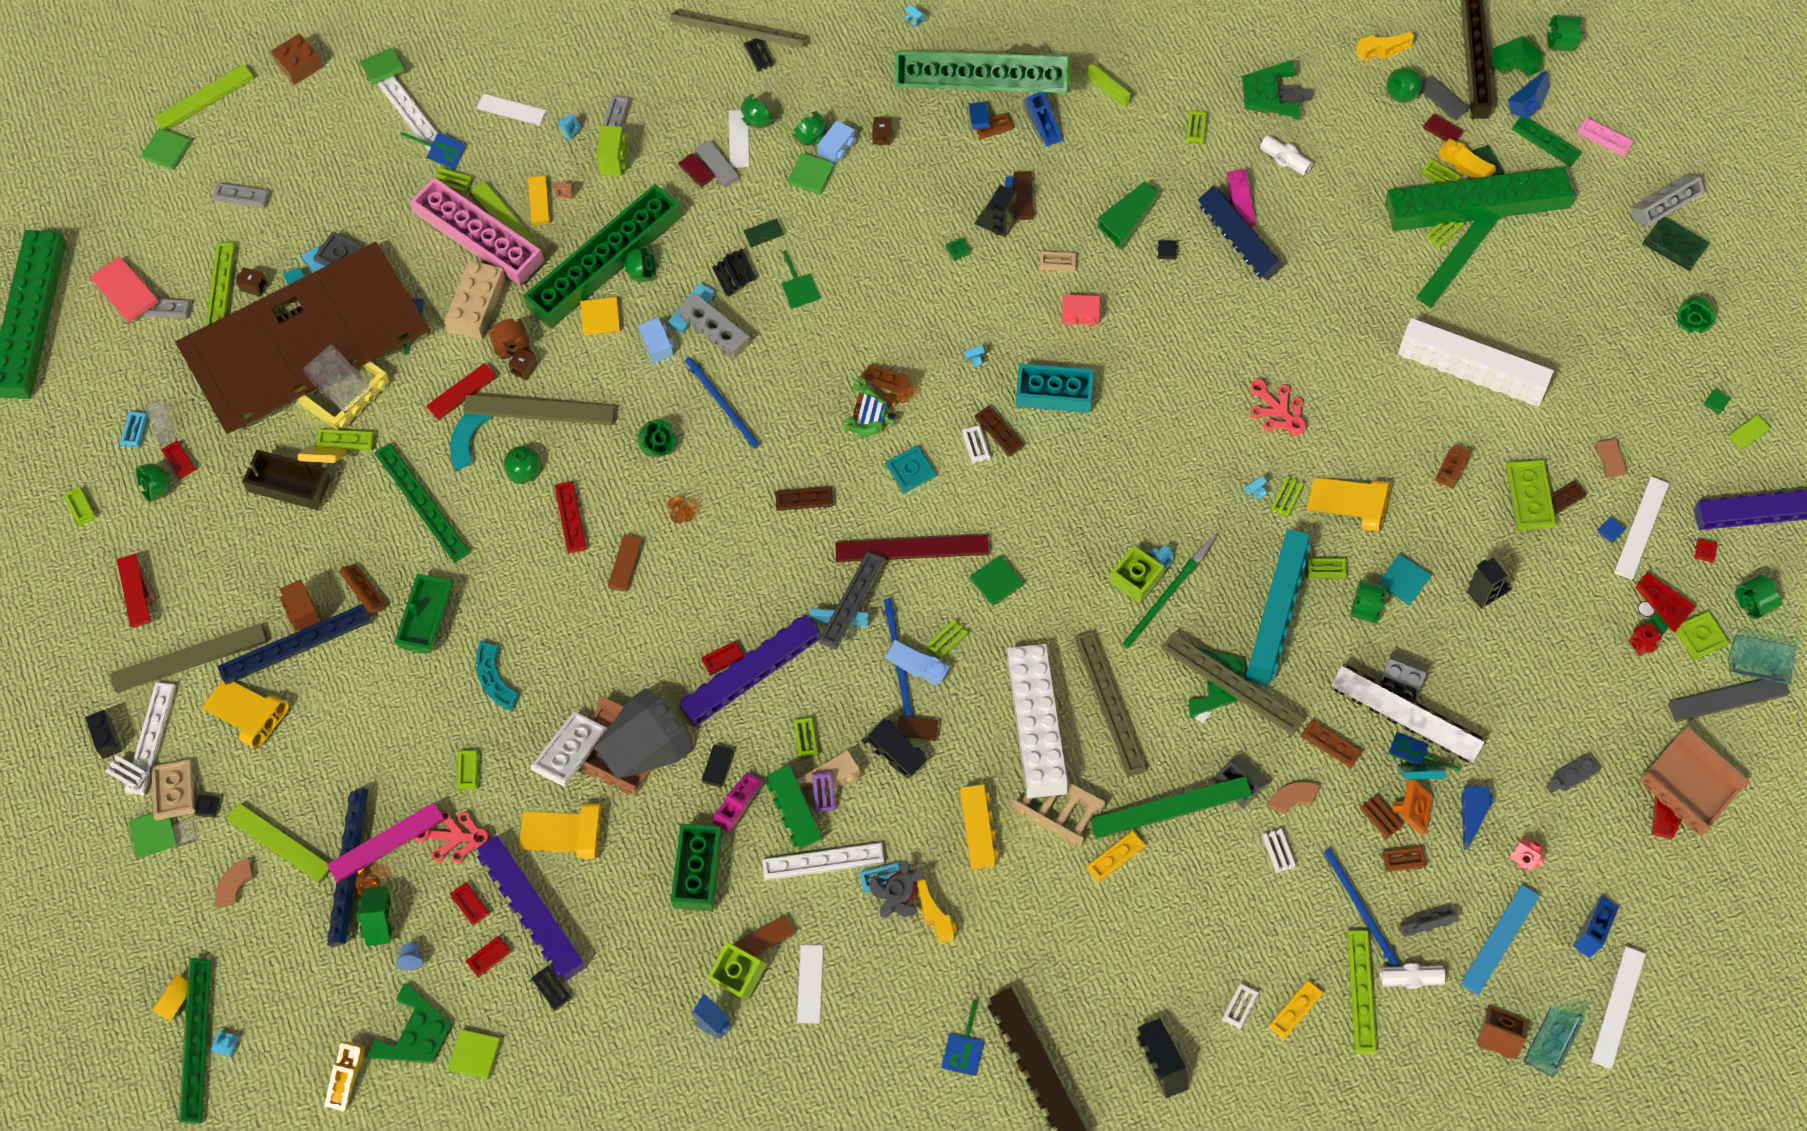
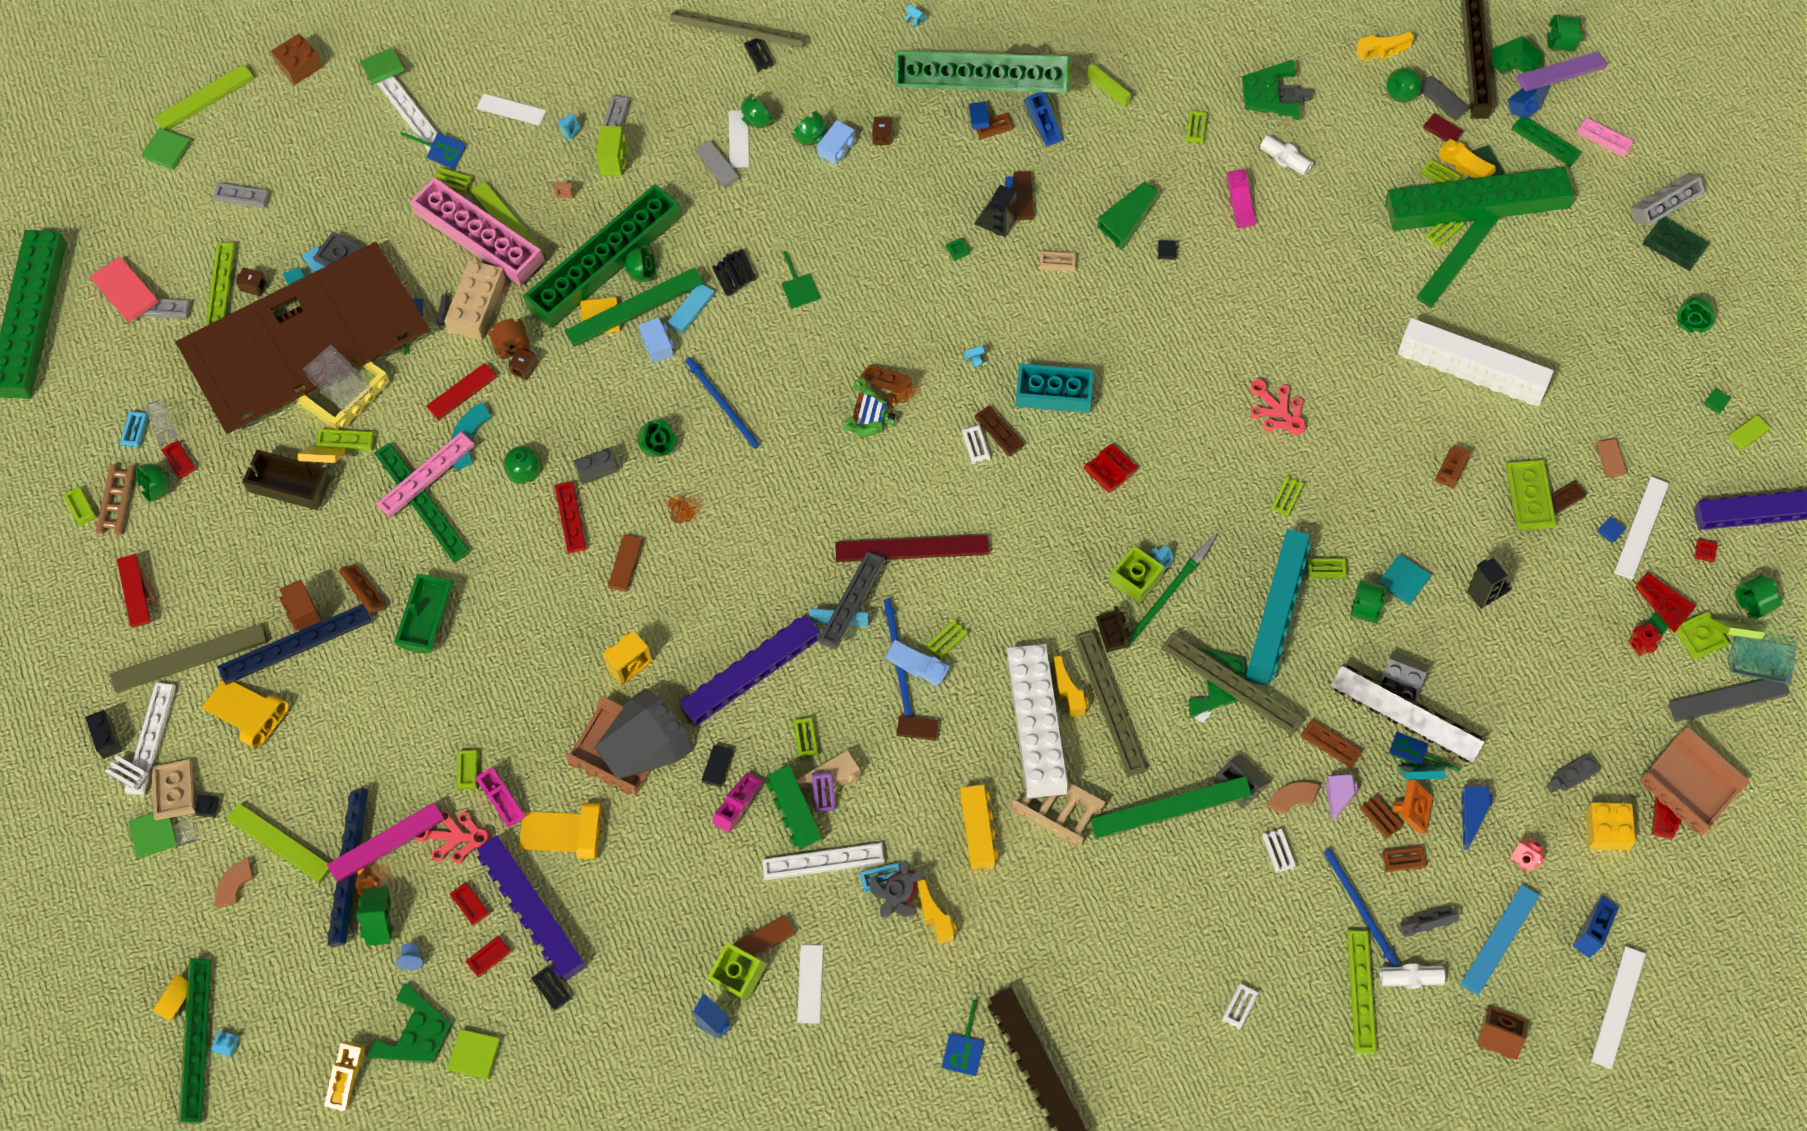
(120, 508): none -> medium nougat bar
(425, 474): none -> bright pink tile
(443, 310): none -> dark grey piece
(489, 678): teal tile -> none
(500, 797): none -> dark pink slope
(538, 200): yellow tile -> none
(538, 409): olive tile -> none
(568, 748): white tile -> none
(595, 466): none -> dark grey brick
(627, 657): none -> yellow brick
(633, 307): none -> green tile
(696, 170): dark red tile -> none
(696, 305): light grey brick -> none
(696, 867): green brick -> none
(722, 658): red tile -> none
(763, 232): clear green tile -> none
(804, 498): reddish brown tile -> none
(810, 173): bright green tile -> none
(895, 748): black wedge -> none
(910, 469): teal tile -> none
(996, 580): green tile -> none
(1066, 690): none -> yellow slope
(1080, 309): coral brick -> none
(1110, 468): none -> red slope
(1112, 630): none -> dark brown bracket
(1116, 856): yellow tile -> none
(1163, 1058): black wedge -> none
(1240, 233): dark blue brick -> none
(1256, 488): medium azure tile -> none
(1296, 1009): yellow tile -> none
(1340, 793): none -> lavender slope
(1352, 500): yellow piece -> none
(1554, 1041): clear light blue slope -> none
(1561, 71): none -> medium lavender tile
(1610, 826): none -> yellow brick
(1645, 609): white sticker -> none
(1736, 628): none -> lime tile

